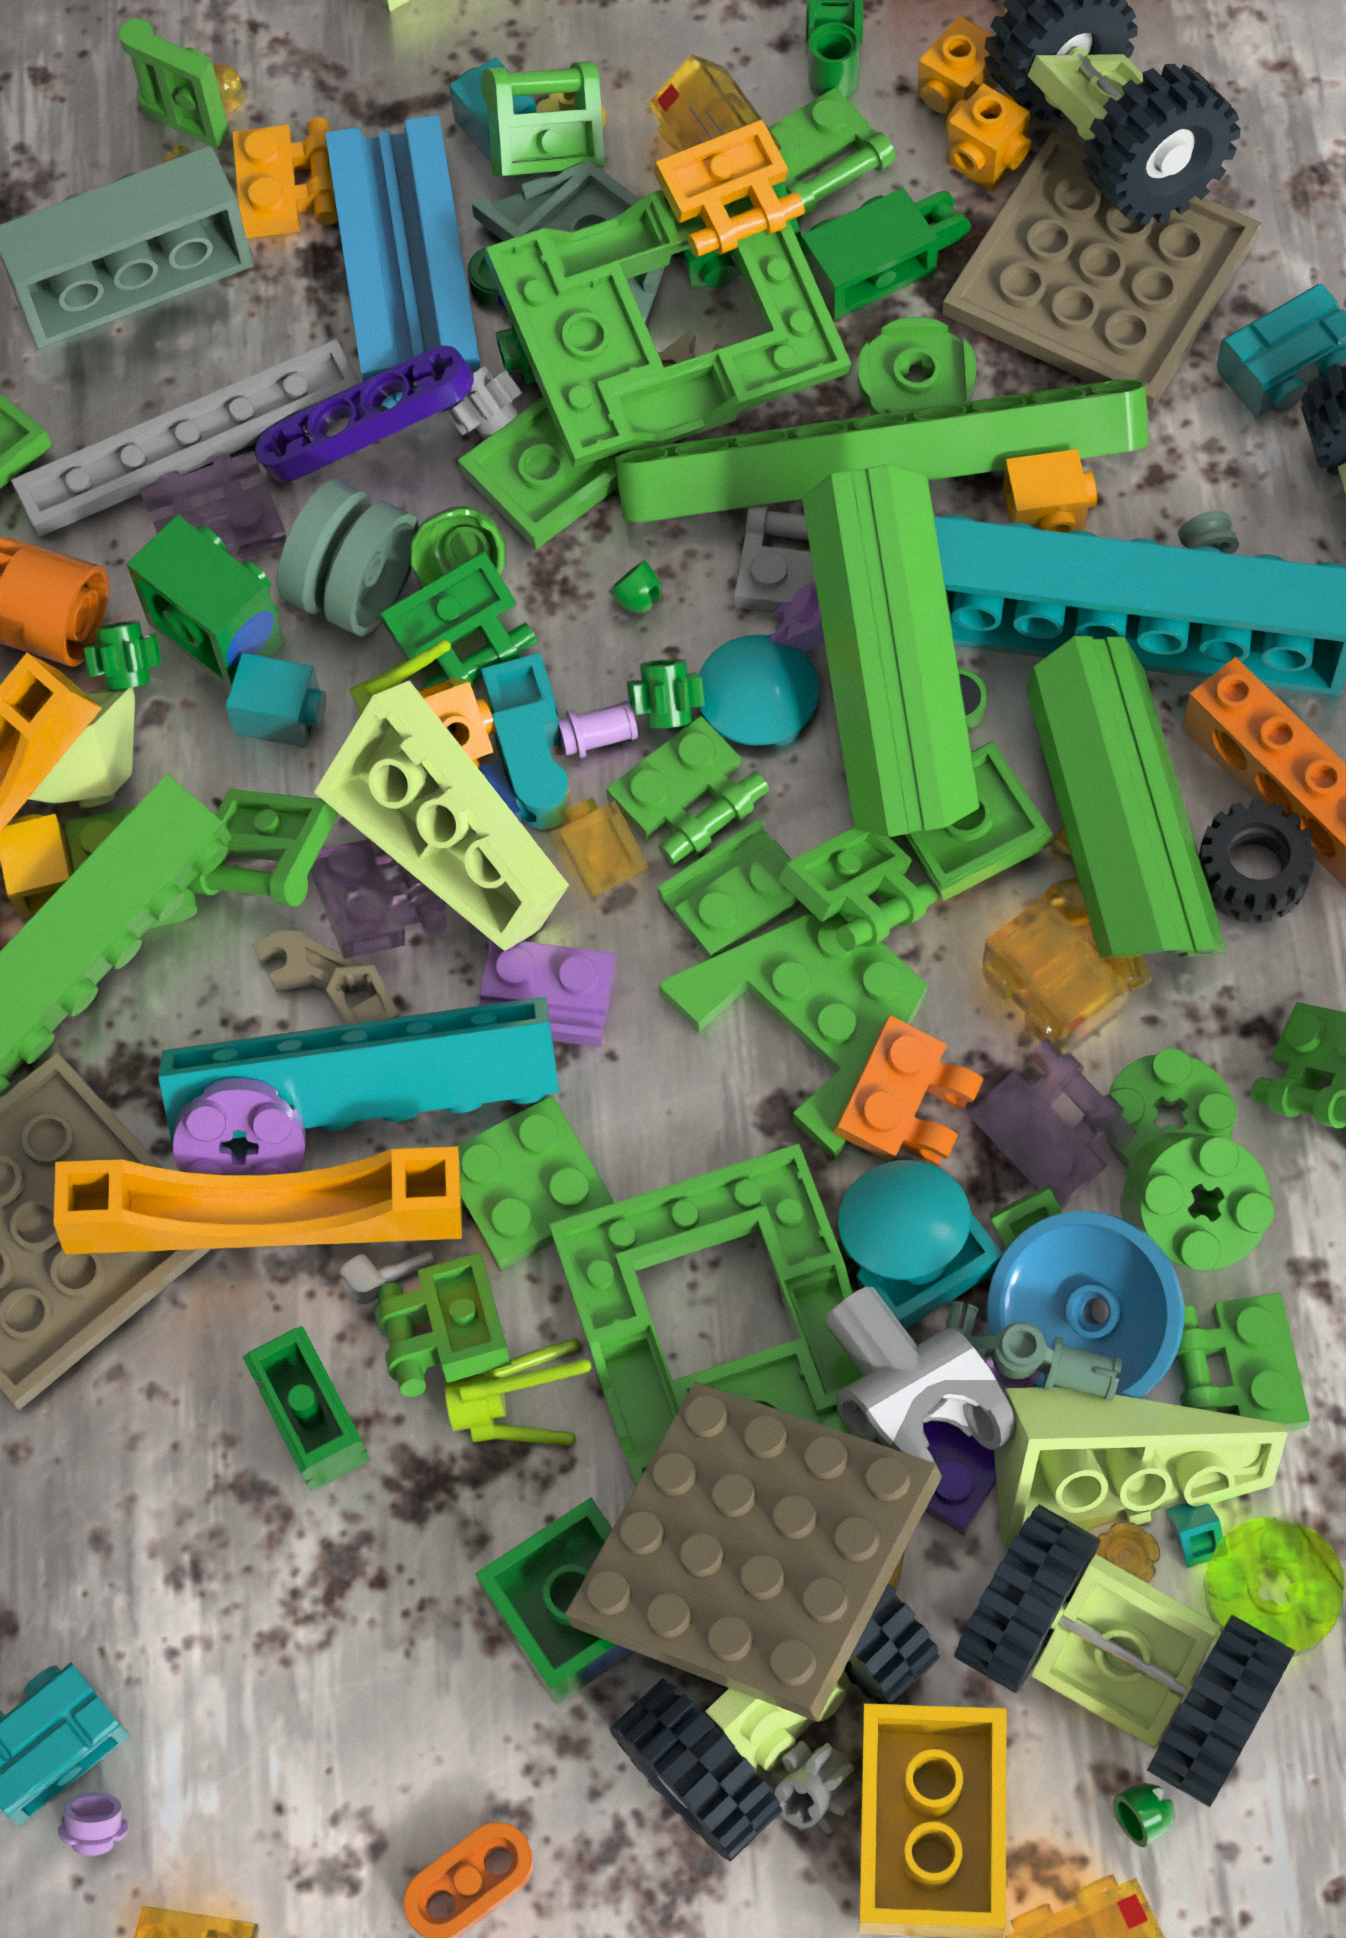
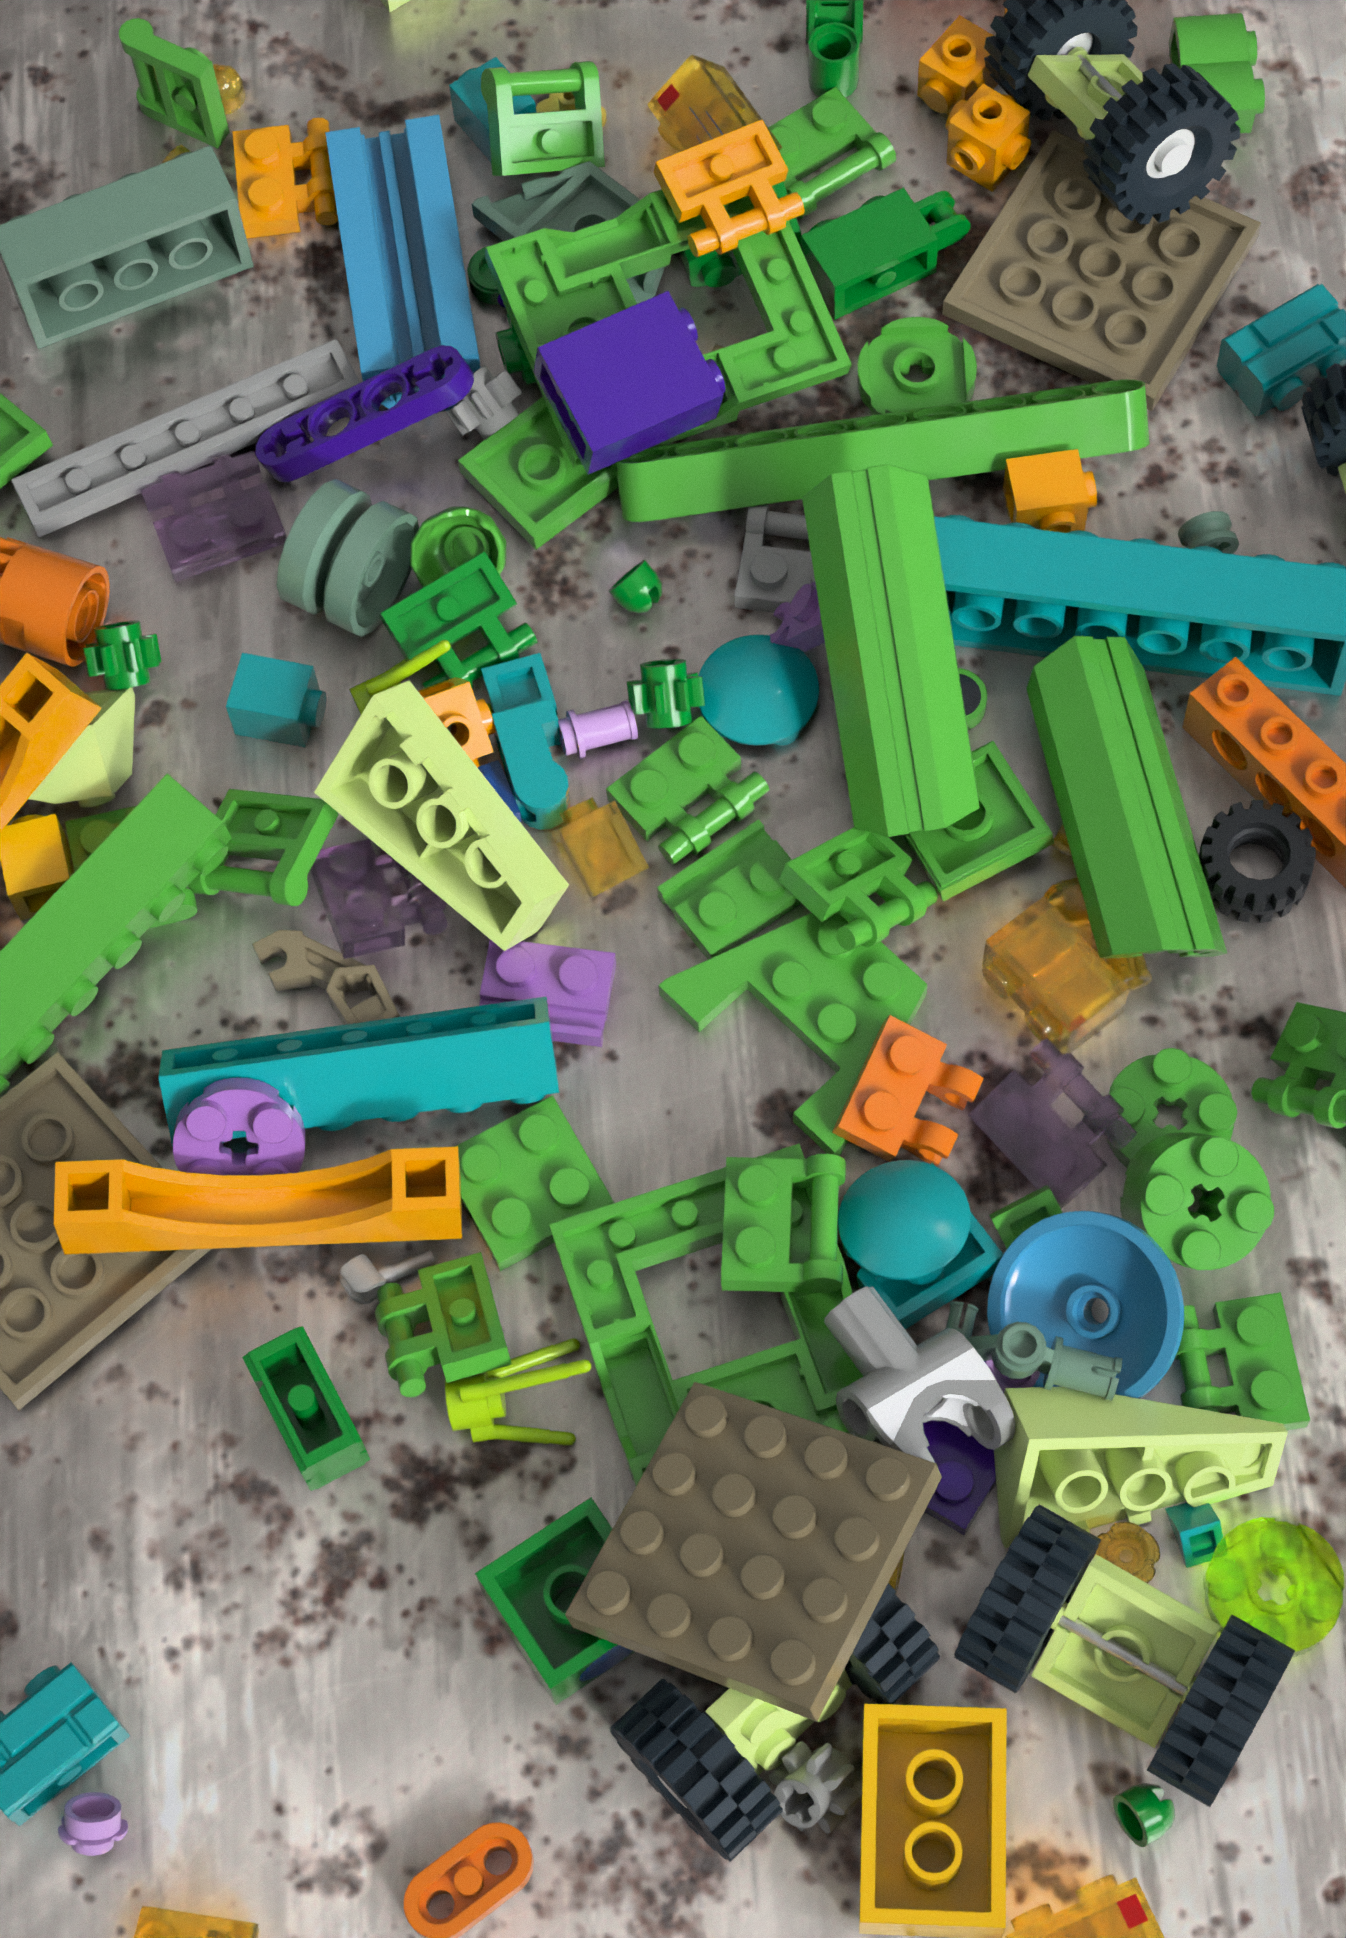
(205, 598): green brick -> none
(629, 381): none -> dark purple brick
(760, 1222): none -> bright green plate
(1224, 56): none -> bright green brick

